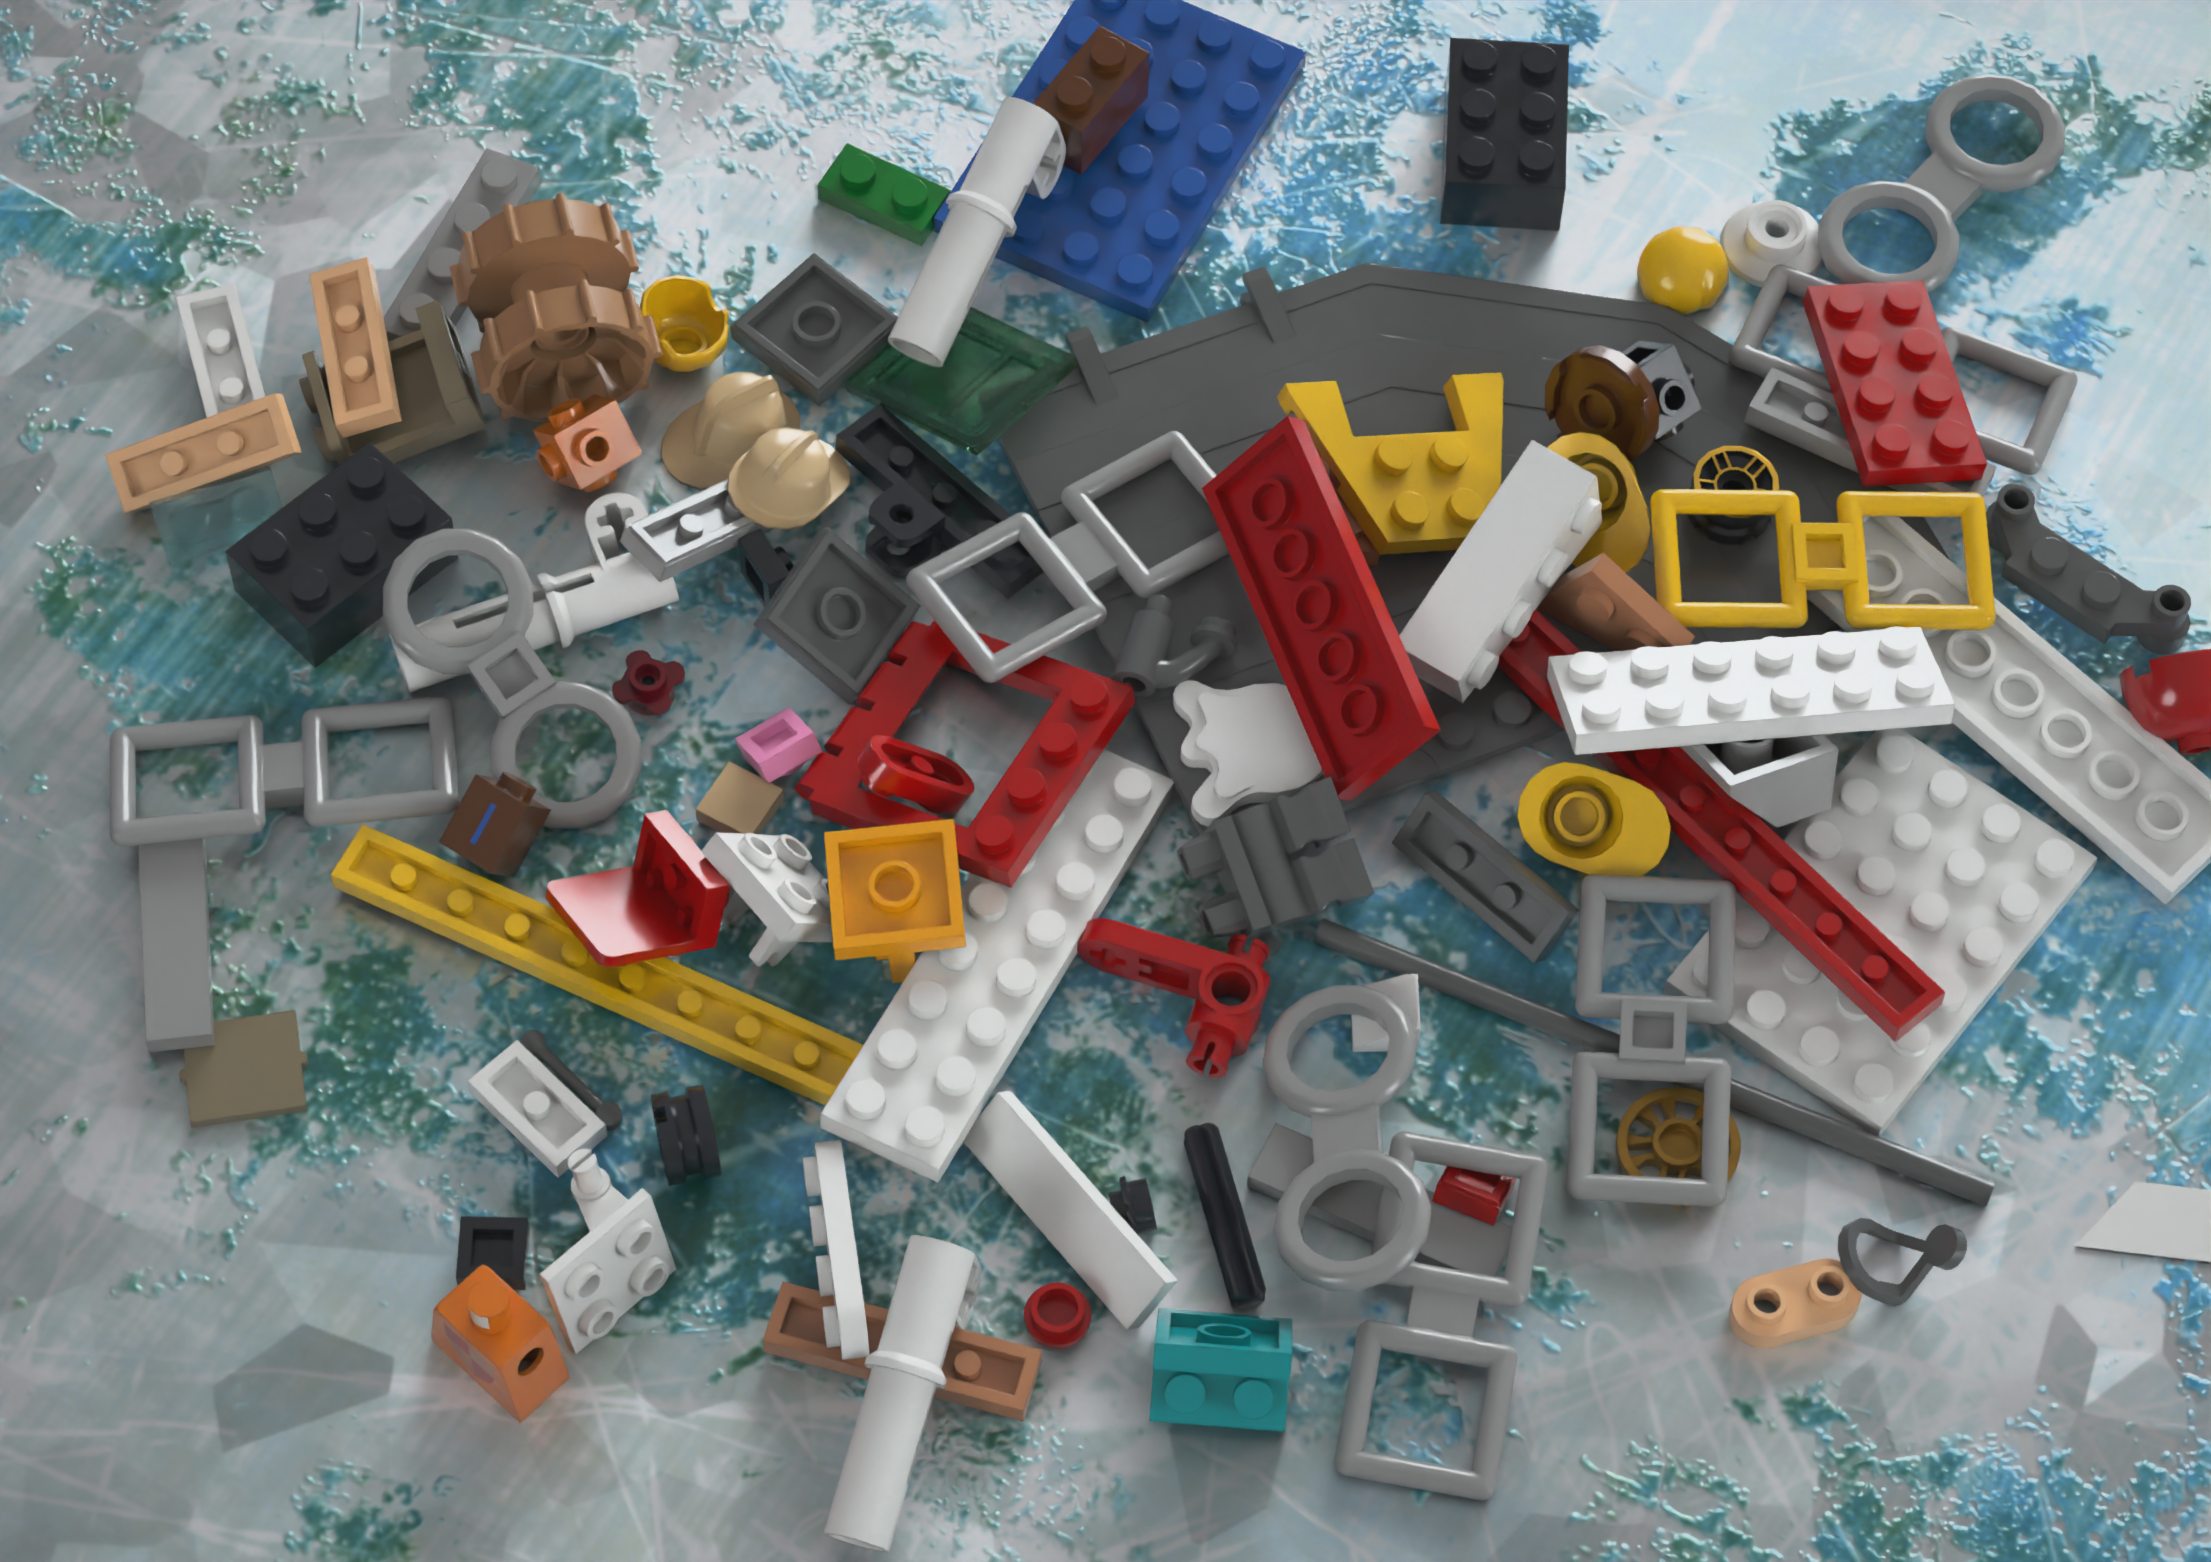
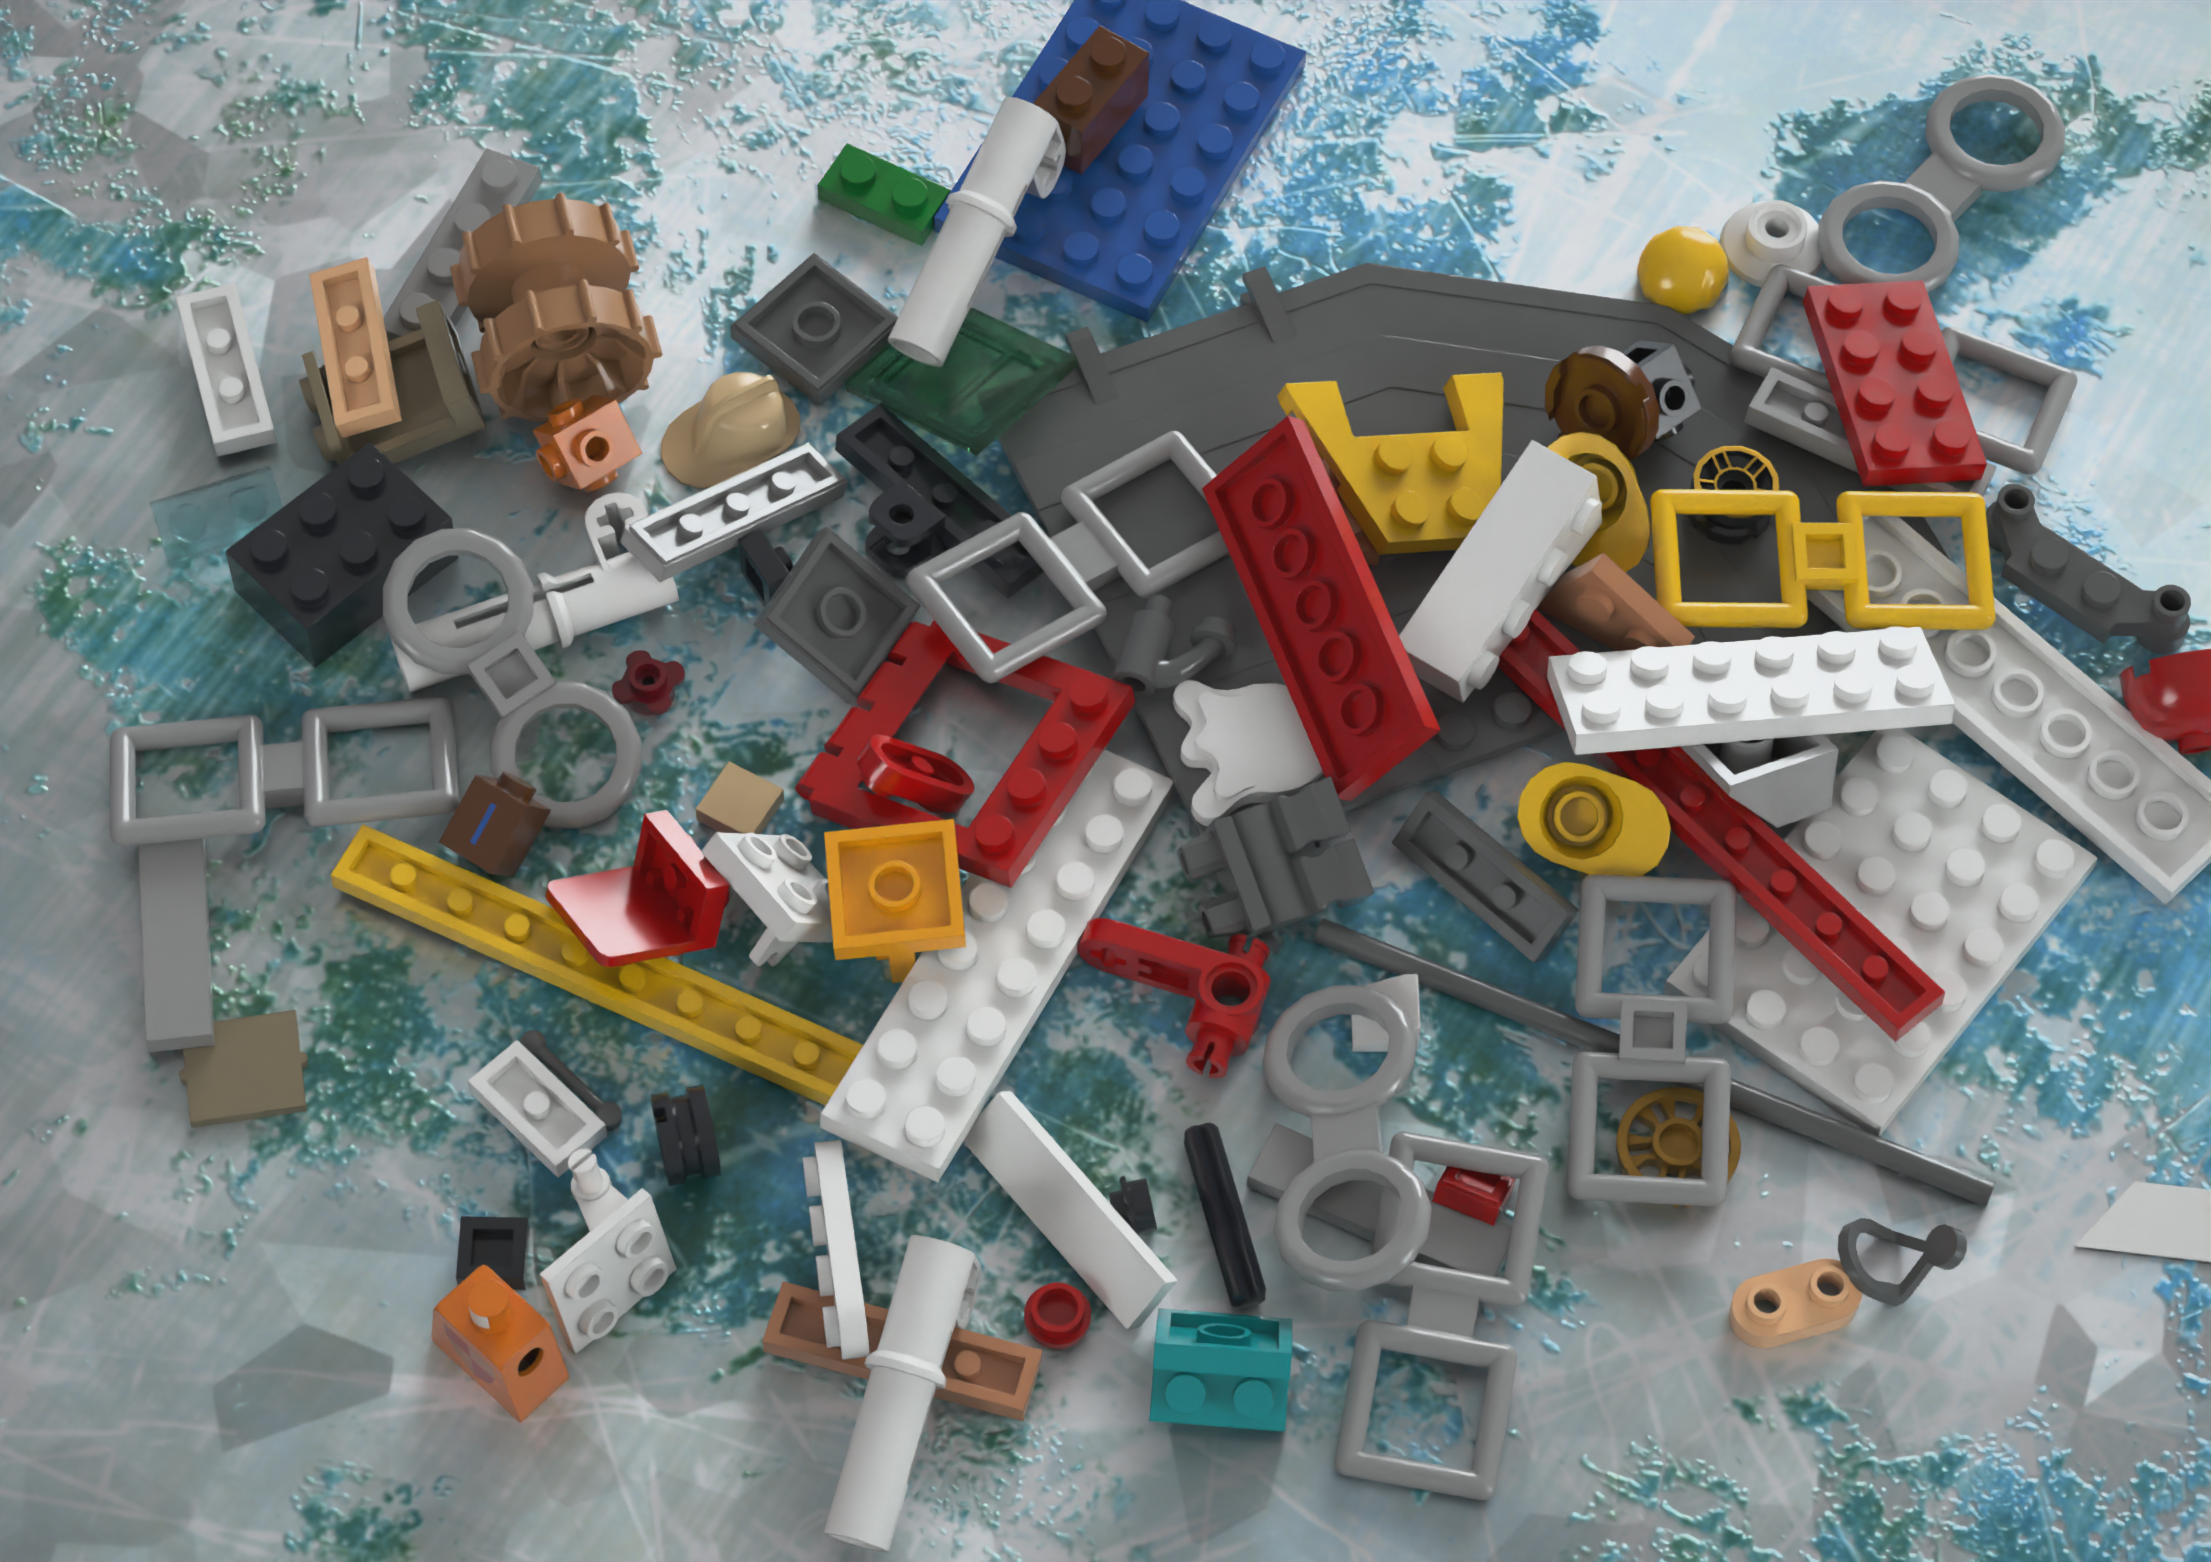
(204, 452): light nougat plate -> none
(686, 322): yellow hair -> none
(778, 745): bright pink plate -> none
(787, 478): tan piece -> none
(1505, 134): black brick -> none

